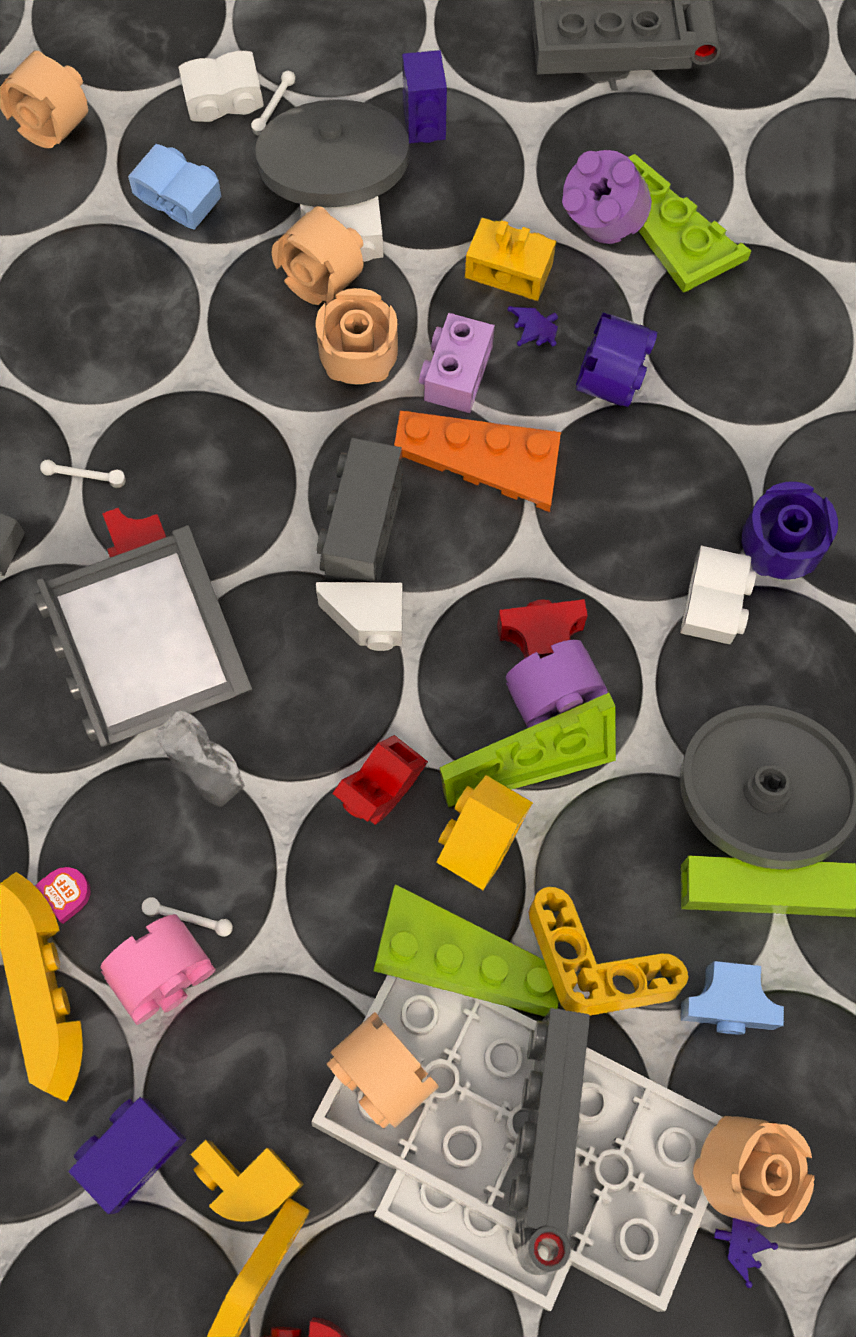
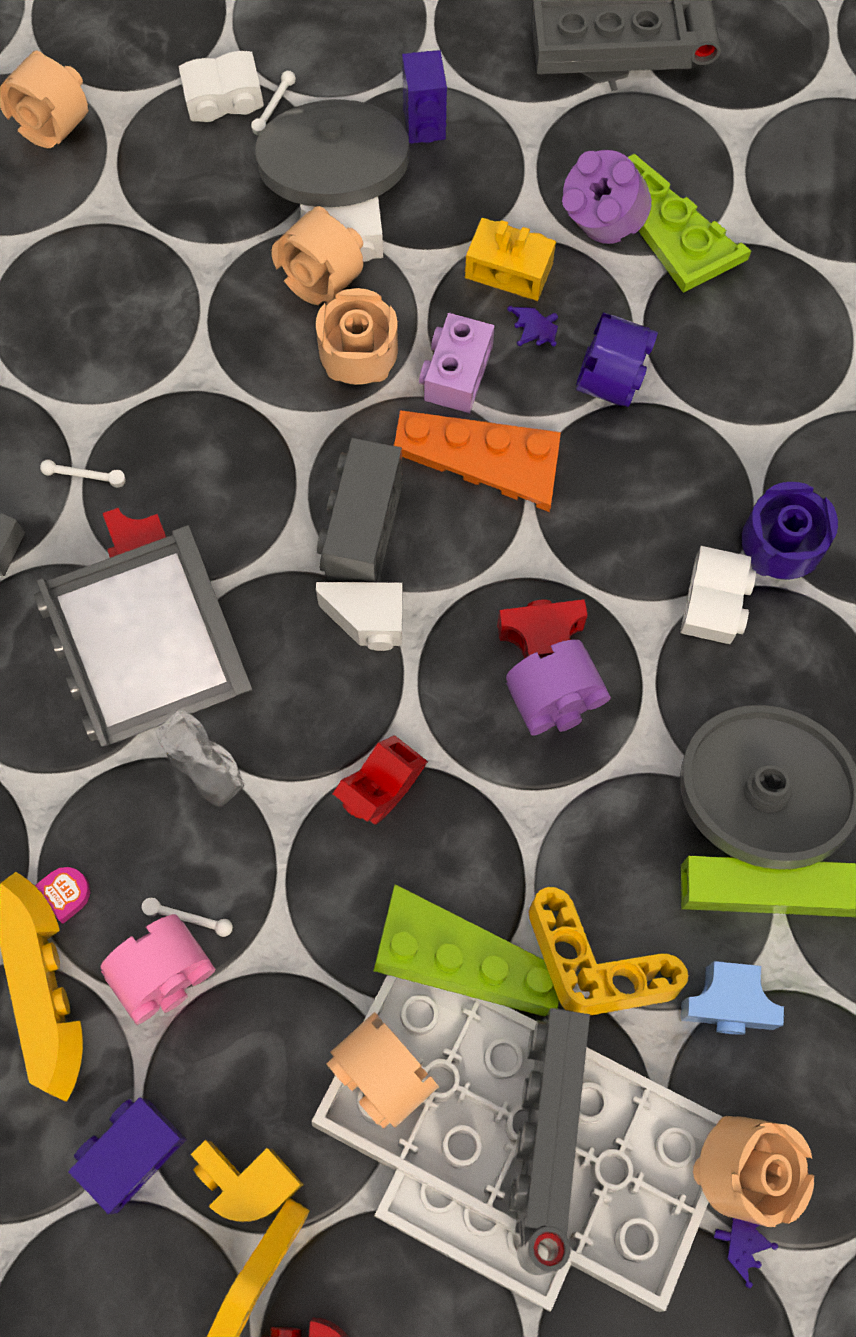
(175, 186): light blue brick -> none
(483, 831): yellow brick -> none
(547, 750): lime wing -> none

